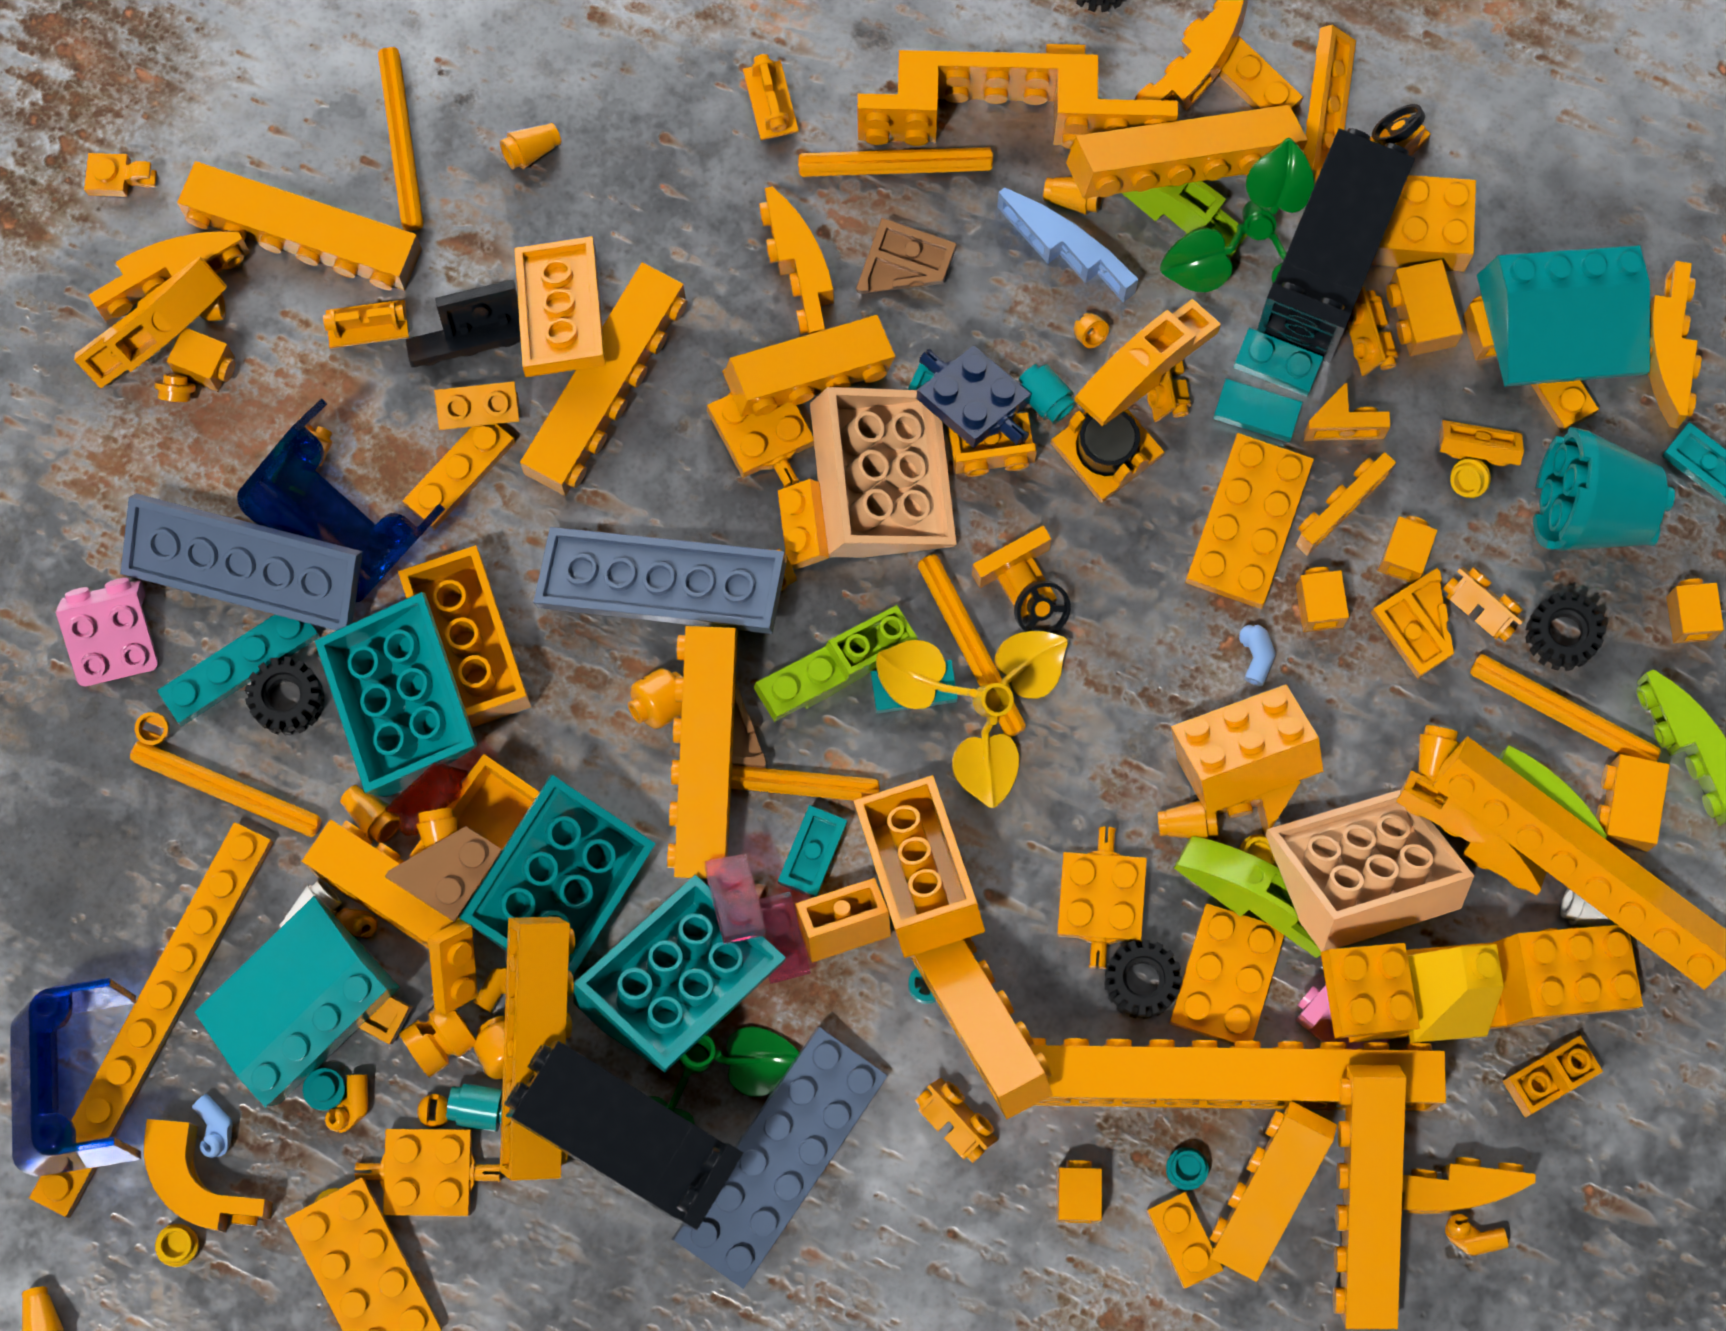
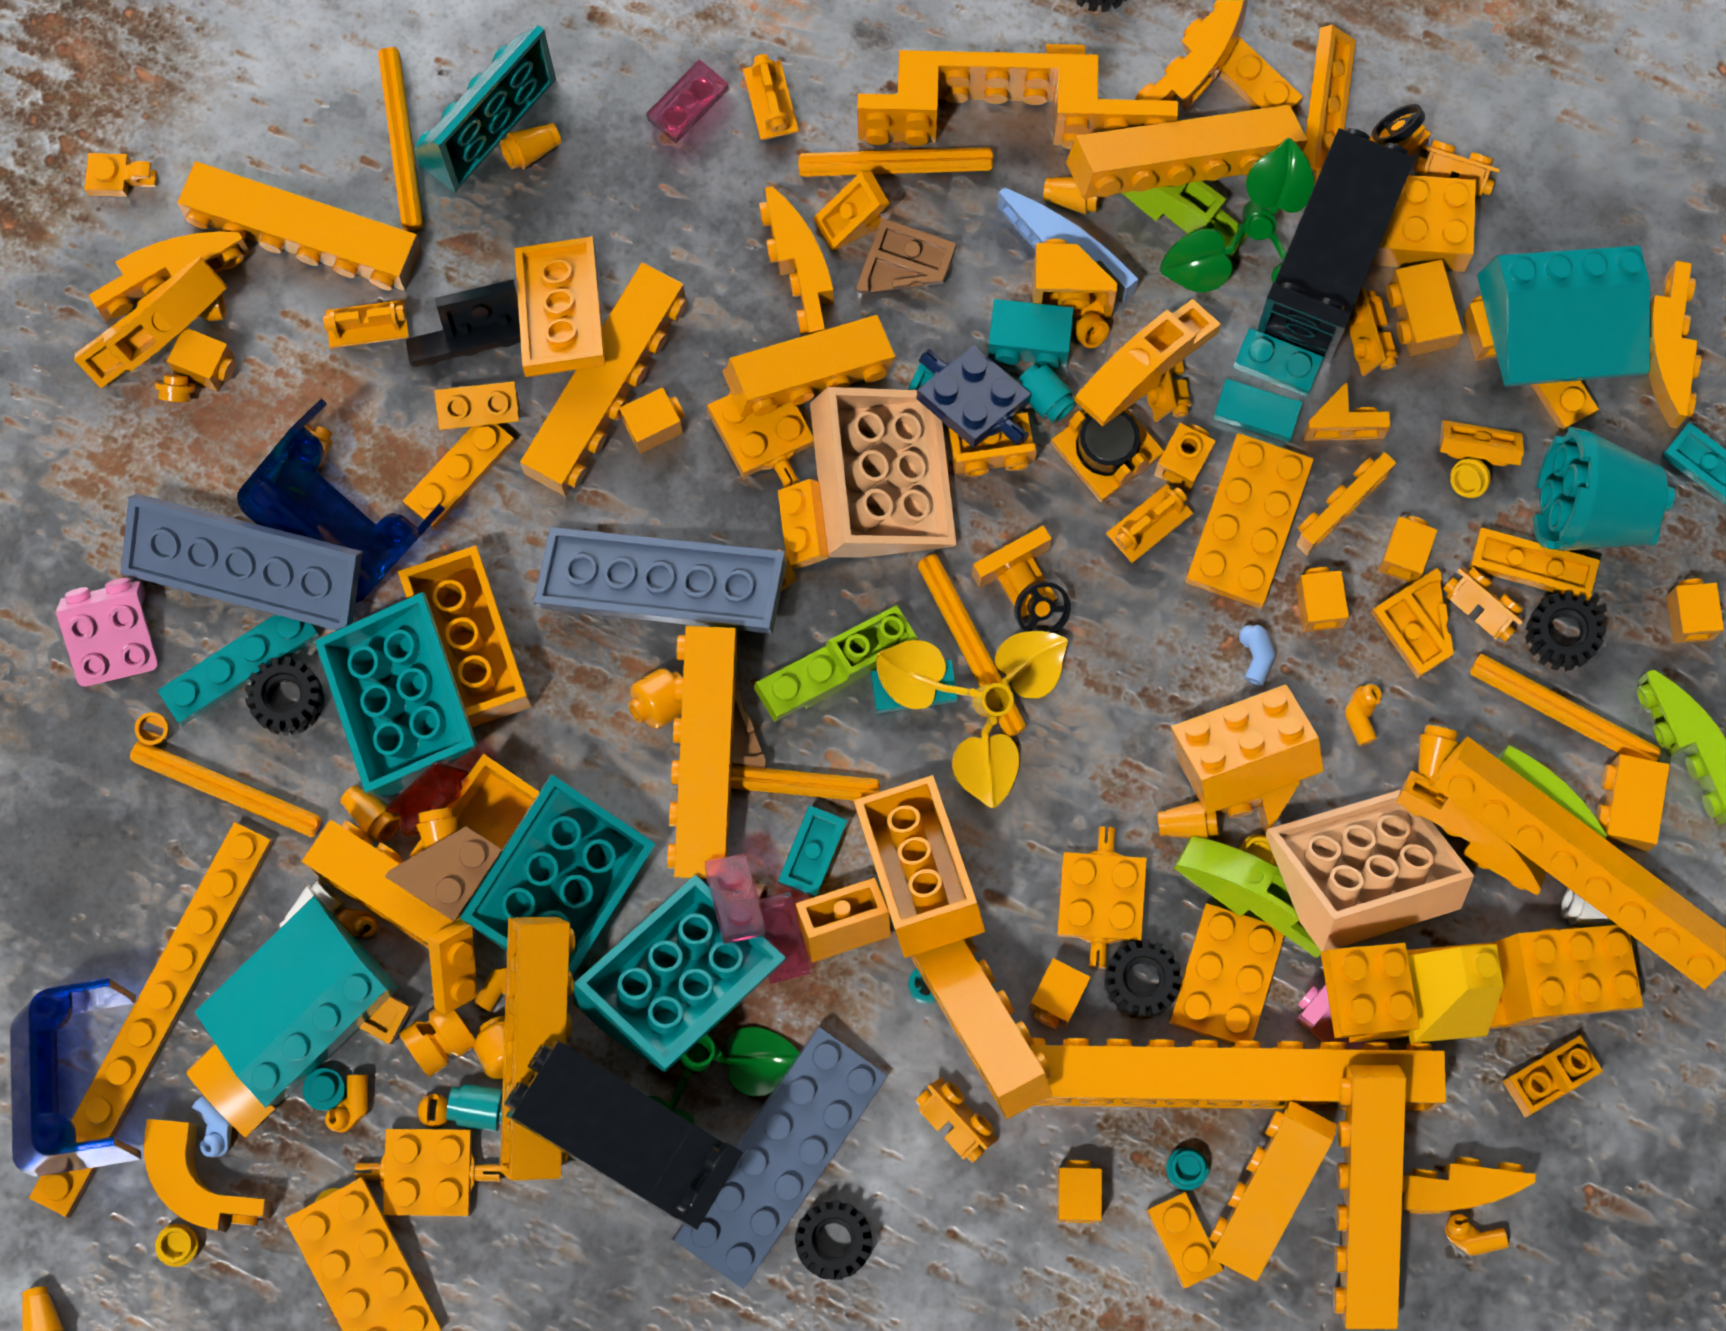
(227, 1092): none -> light orange slope
(487, 110): none -> teal slope
(652, 419): none -> light orange brick
(687, 101): none -> clear pink plate
(814, 1221): none -> black tyre
(852, 211): none -> light orange slope
(1030, 333): none -> teal brick
(1058, 994): none -> light orange brick
(1071, 278): none -> light orange slope
(1150, 522): none -> light orange hinge
(1185, 456): none -> light orange brick
(1359, 712): none -> light orange arm
(1443, 161): none -> light orange hinge
(1533, 564): none -> light orange plate

